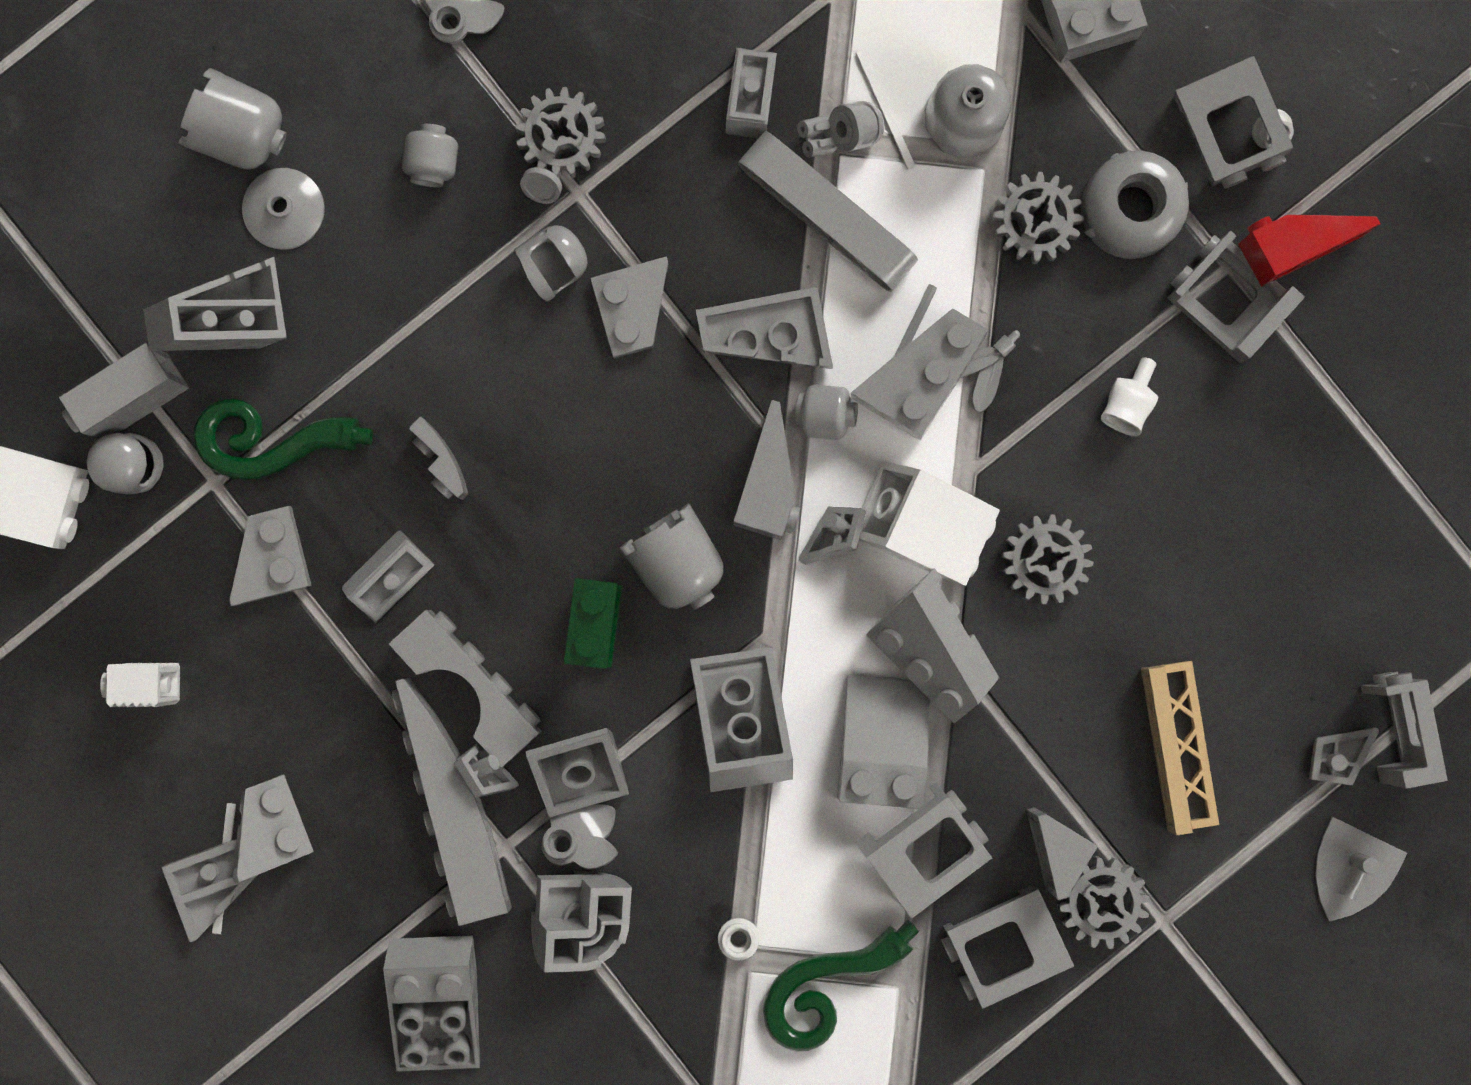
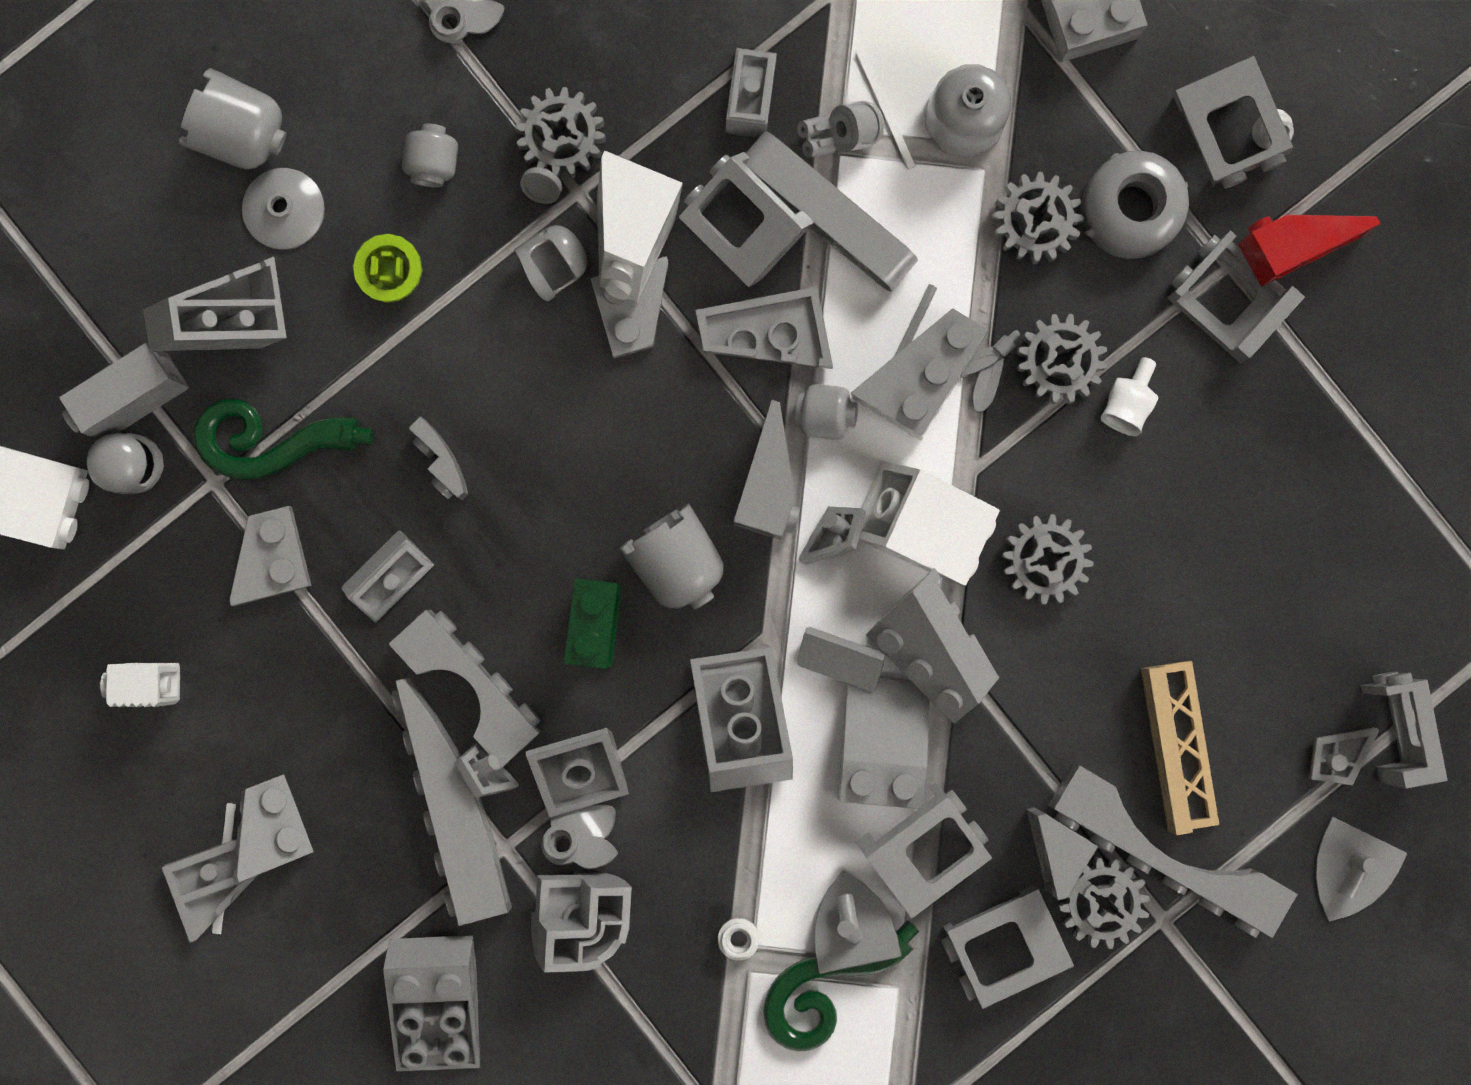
(387, 268): none -> lime piece
(633, 223): none -> white slope
(767, 243): none -> light grey window
(840, 659): none -> light grey slope
(853, 927): none -> light grey shield
(1071, 372): none -> light grey gear
(1244, 893): none -> light grey arch

